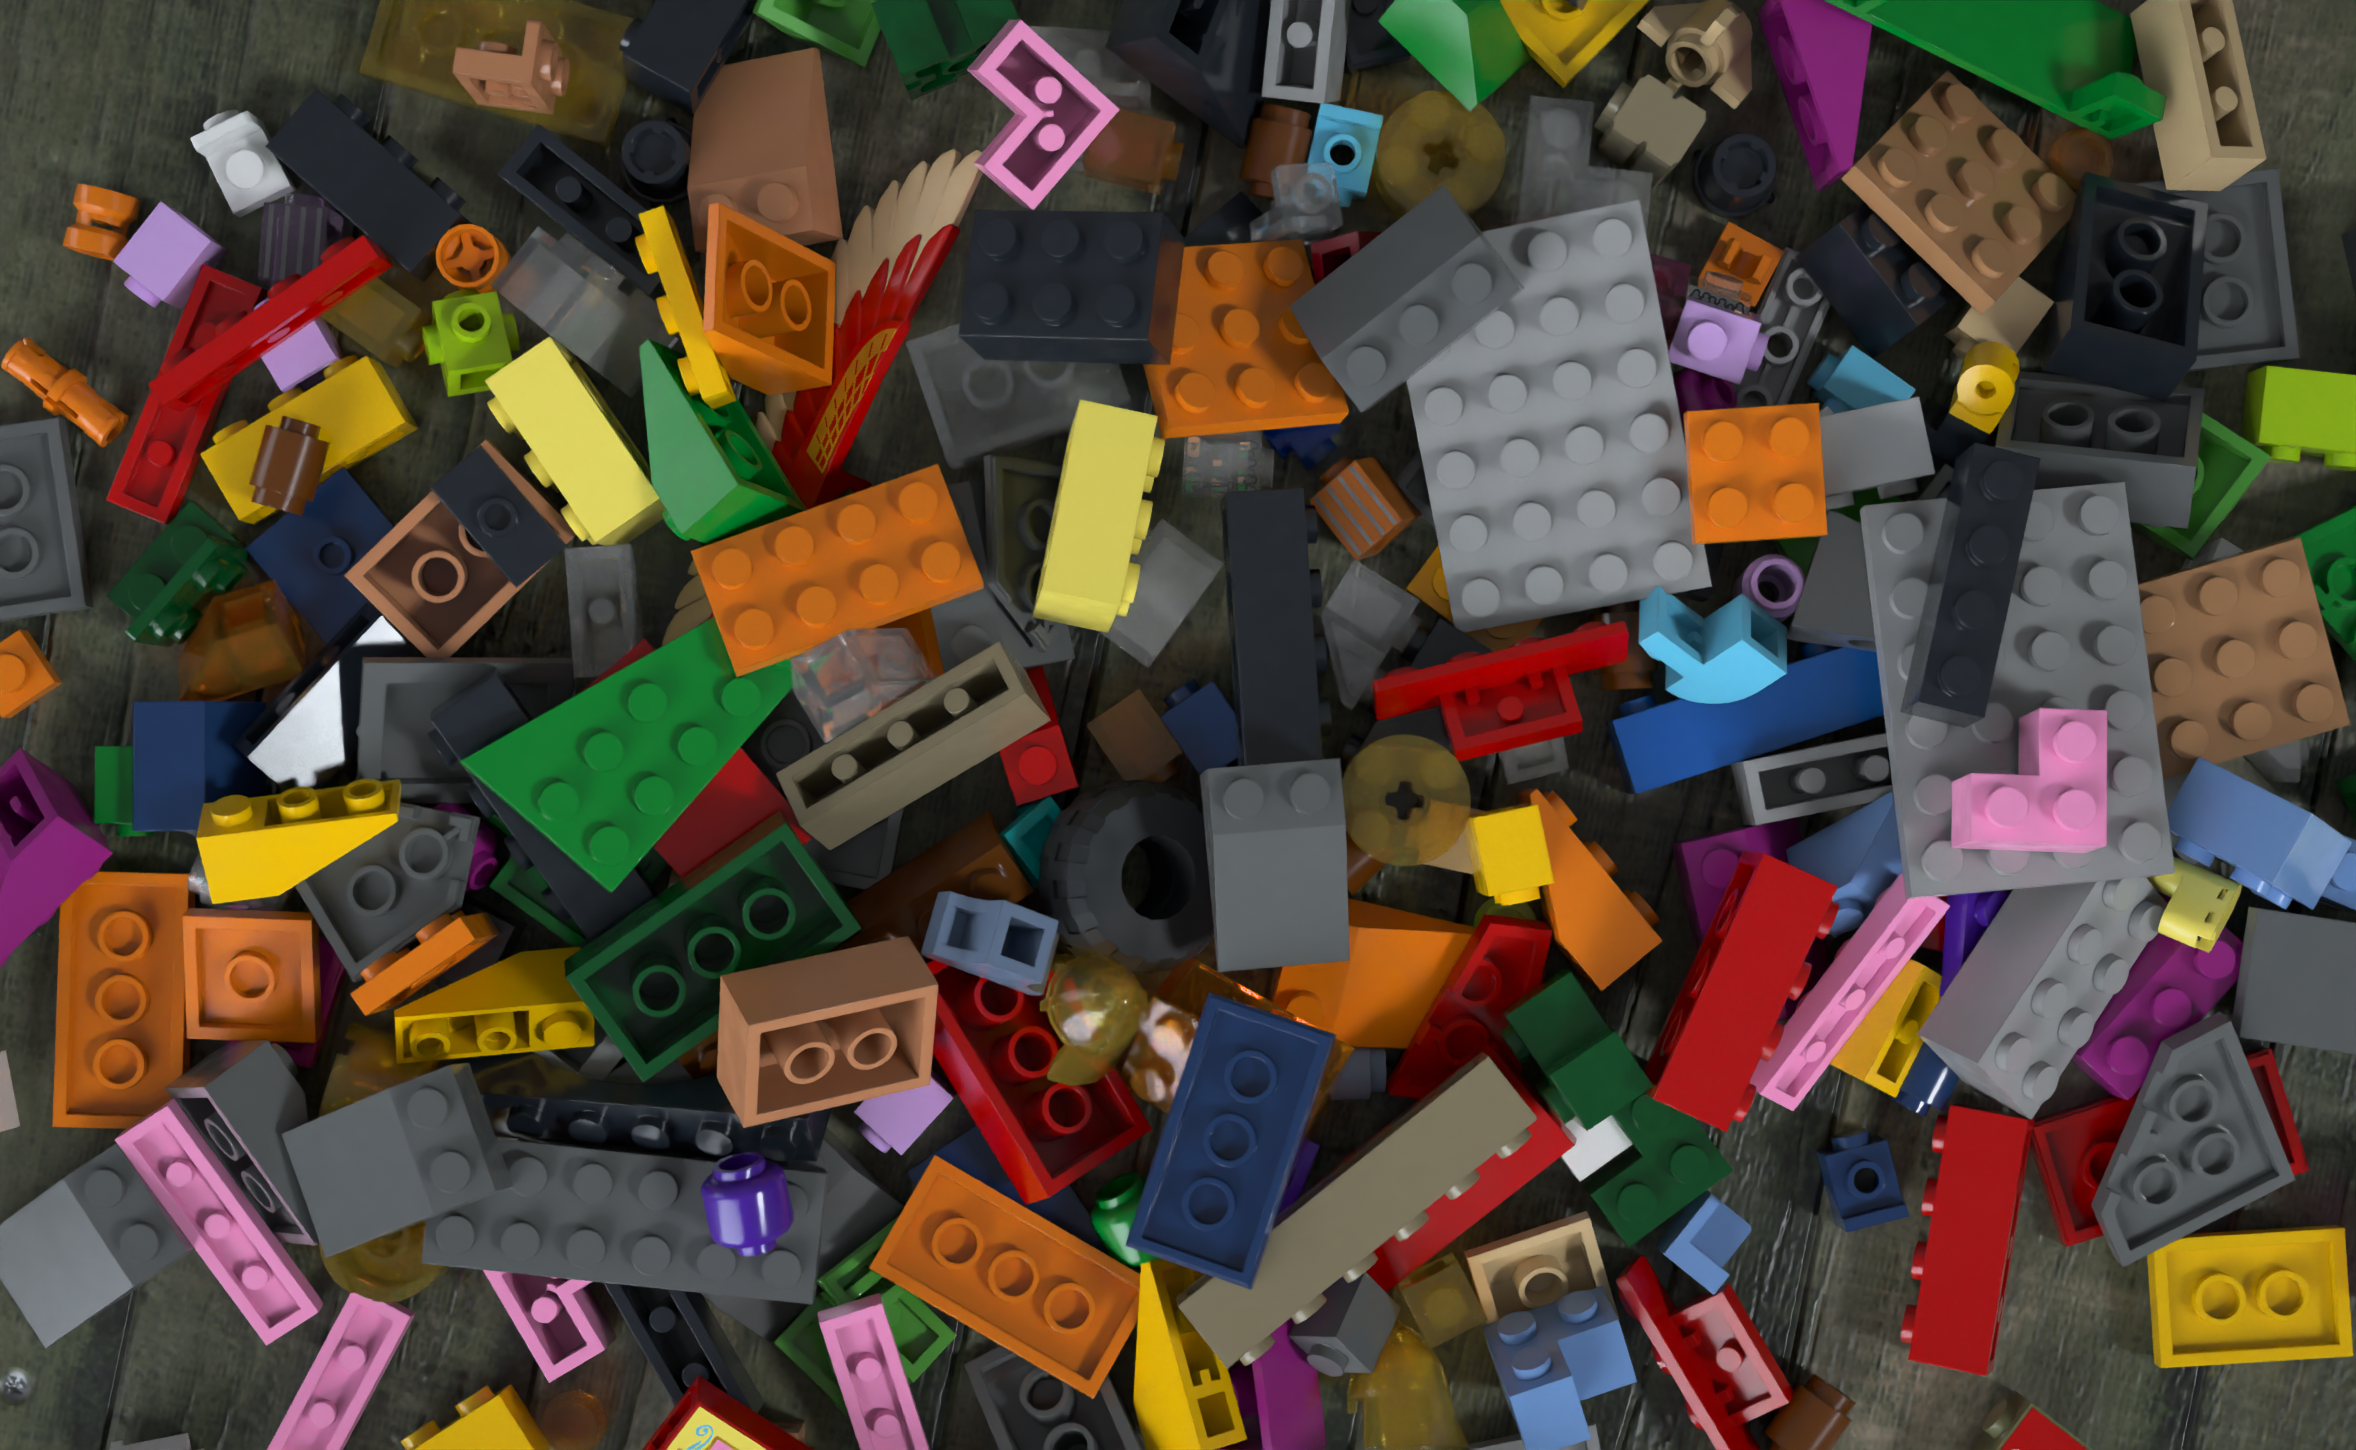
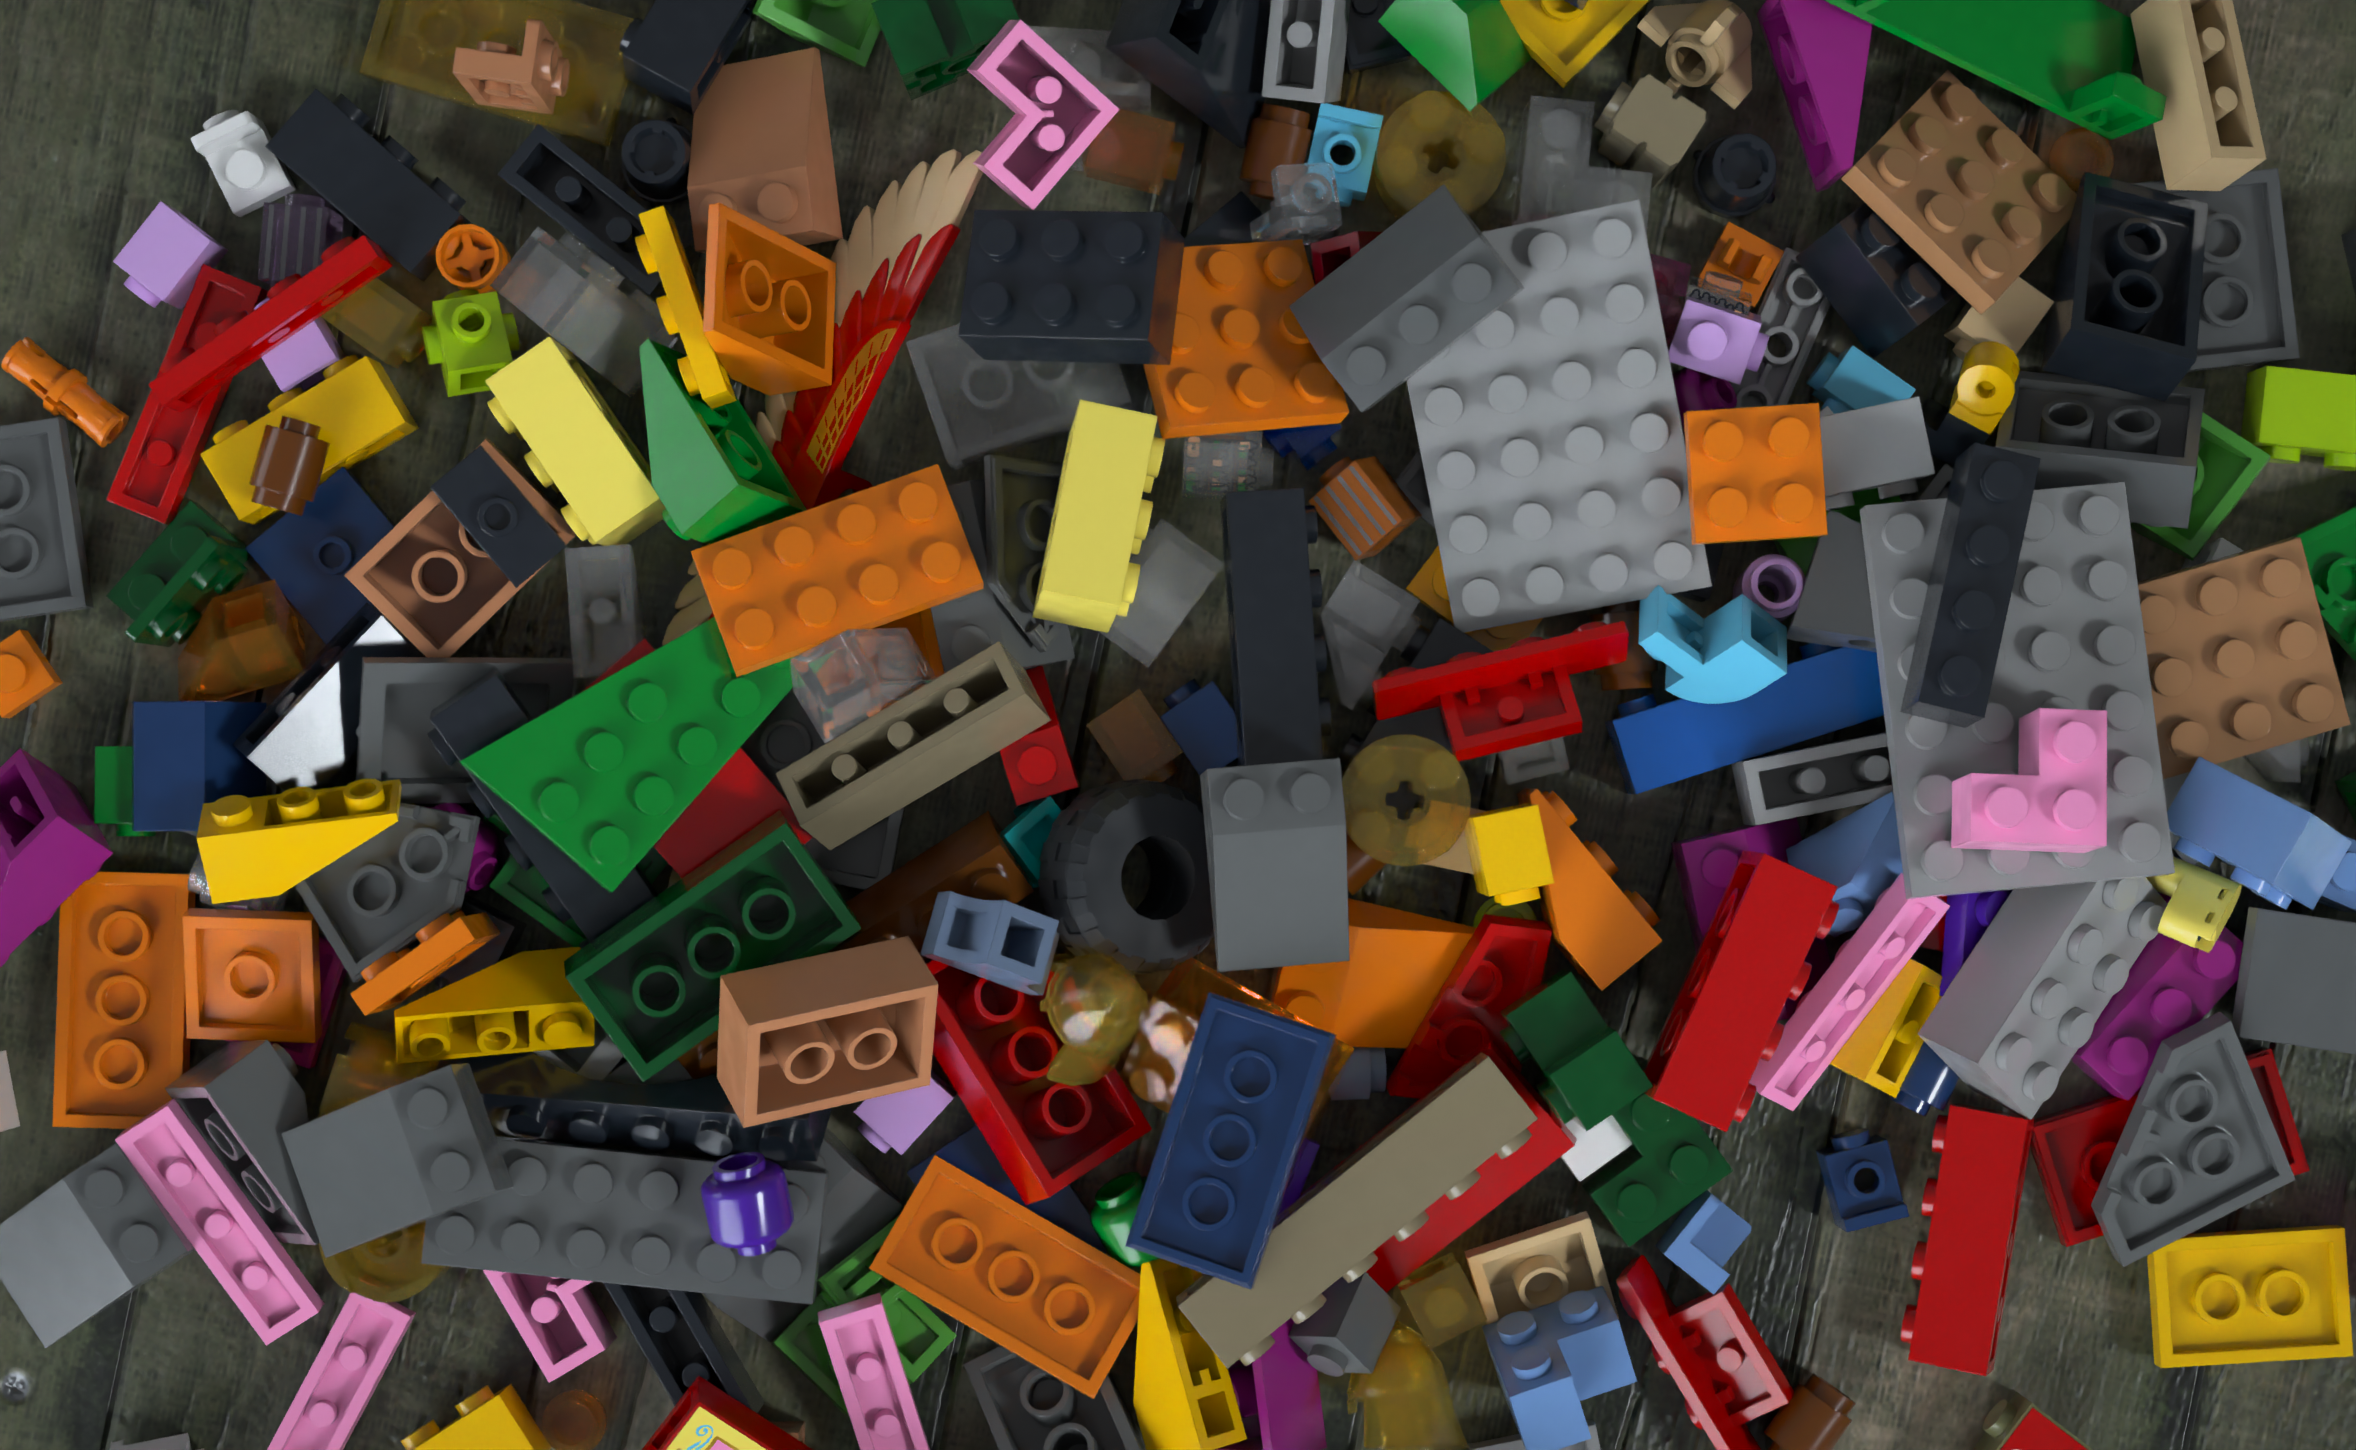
(105, 209): orange wheel -> none

